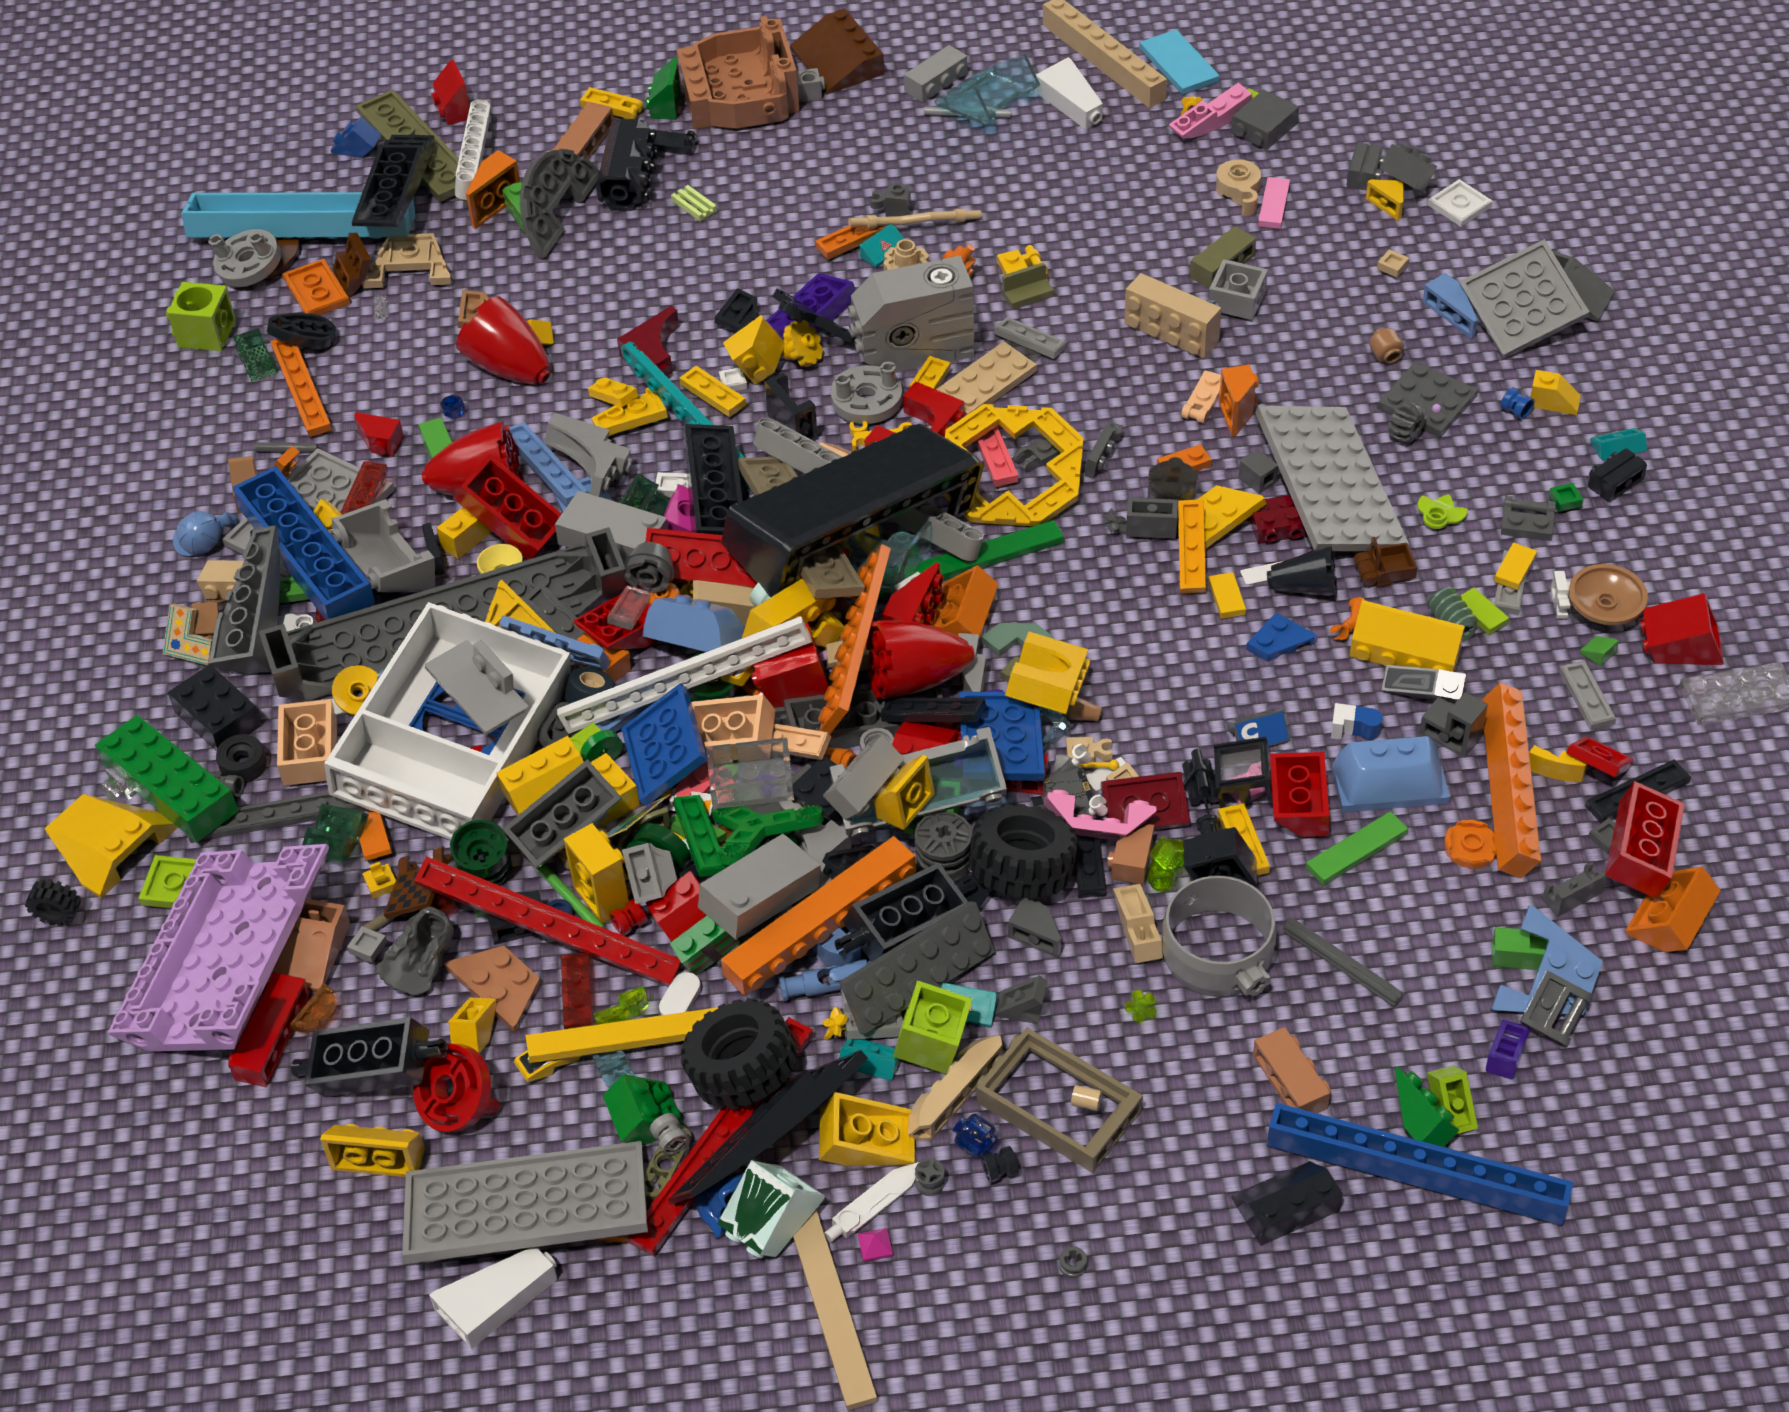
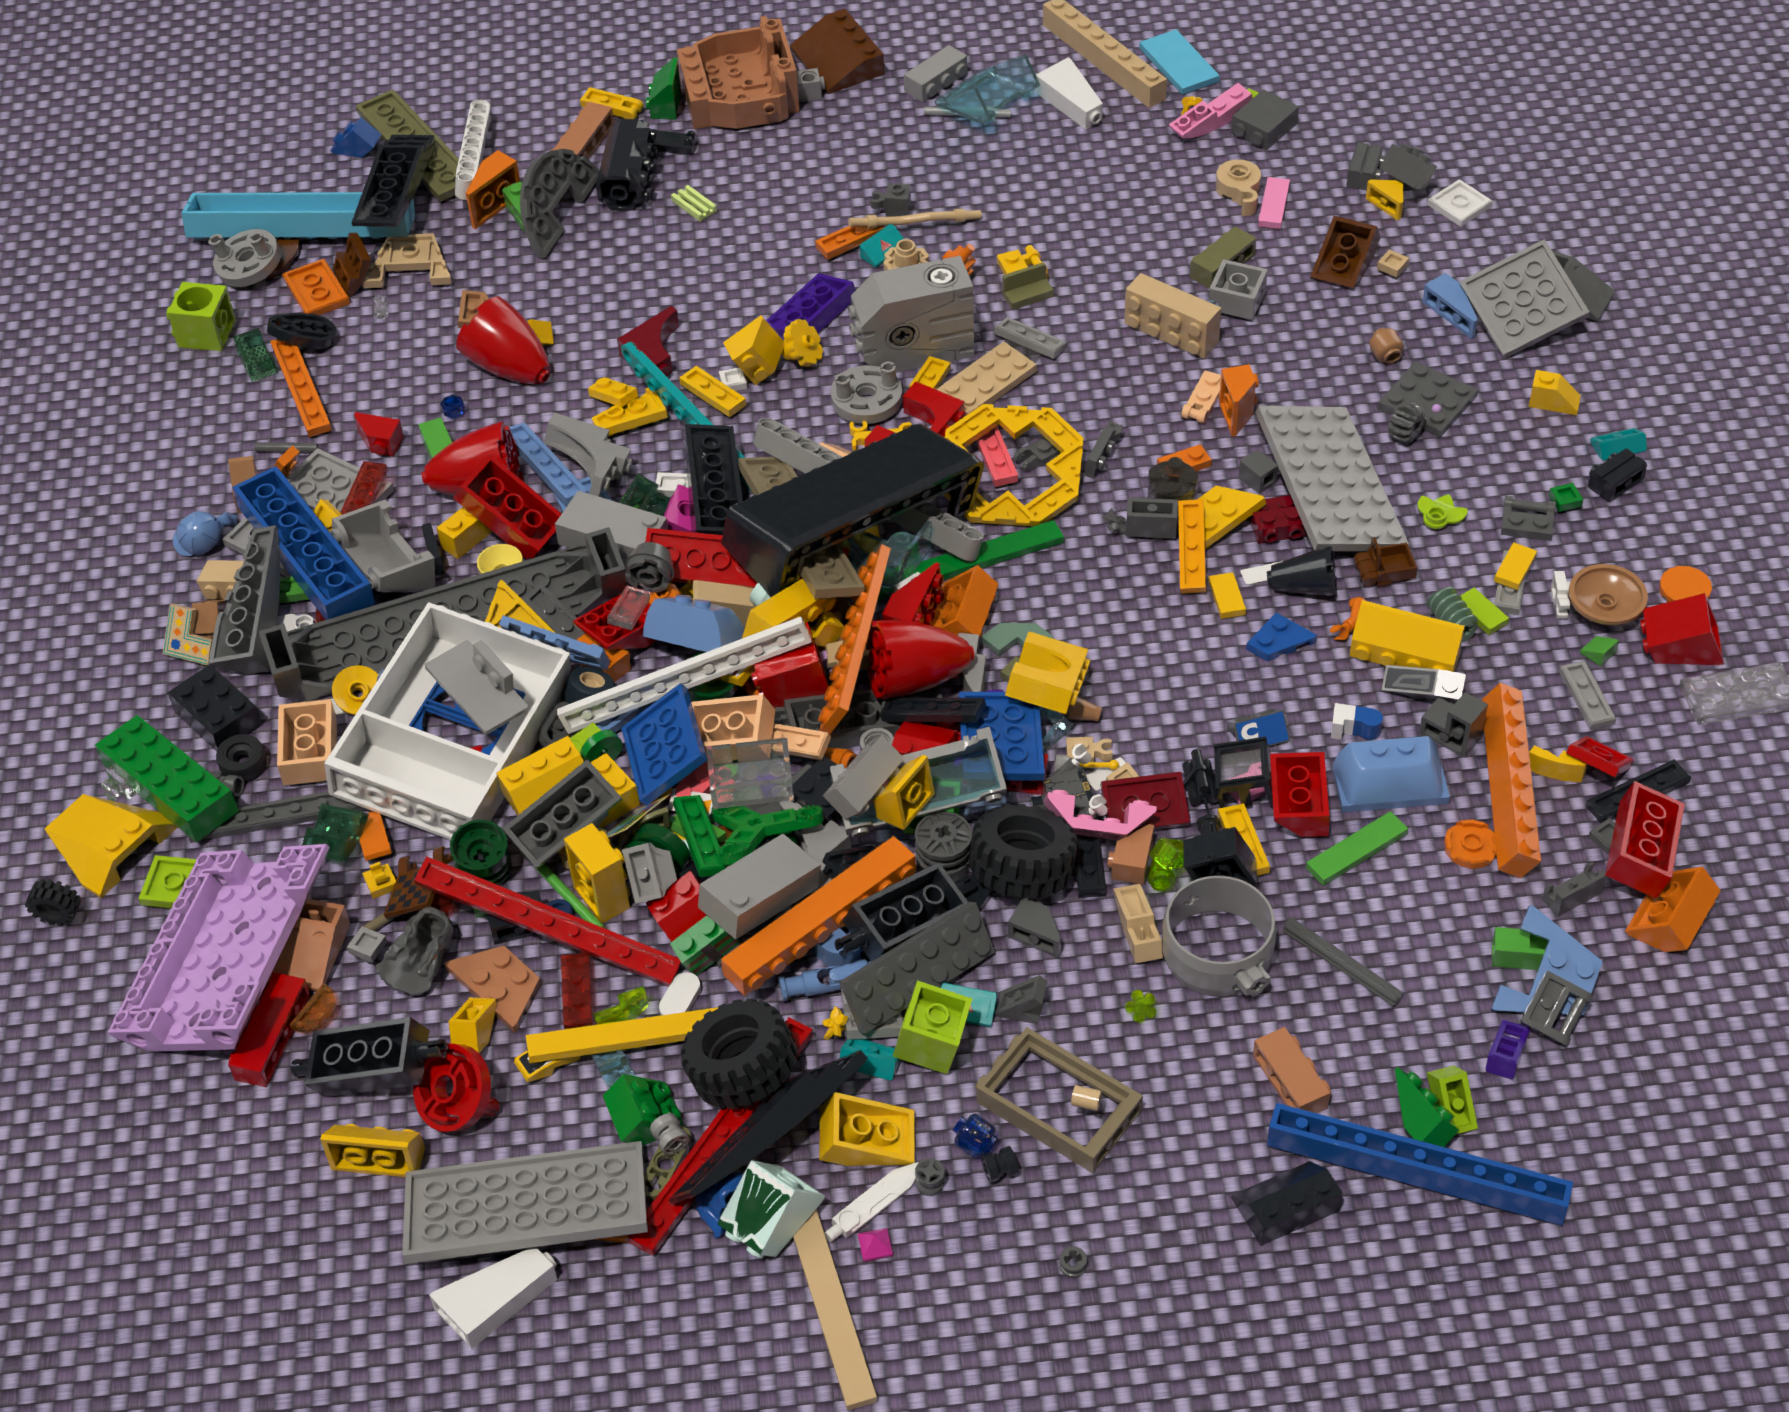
(451, 95): red slope -> none
(628, 917): red wheel -> none
(737, 311): black wing -> none
(785, 411): black panel -> none
(800, 312): black piece -> none
(948, 1095): tan brick -> none
(1346, 252): none -> reddish brown slope
(1517, 403): blue wheel -> none
(1684, 582): none -> orange tile

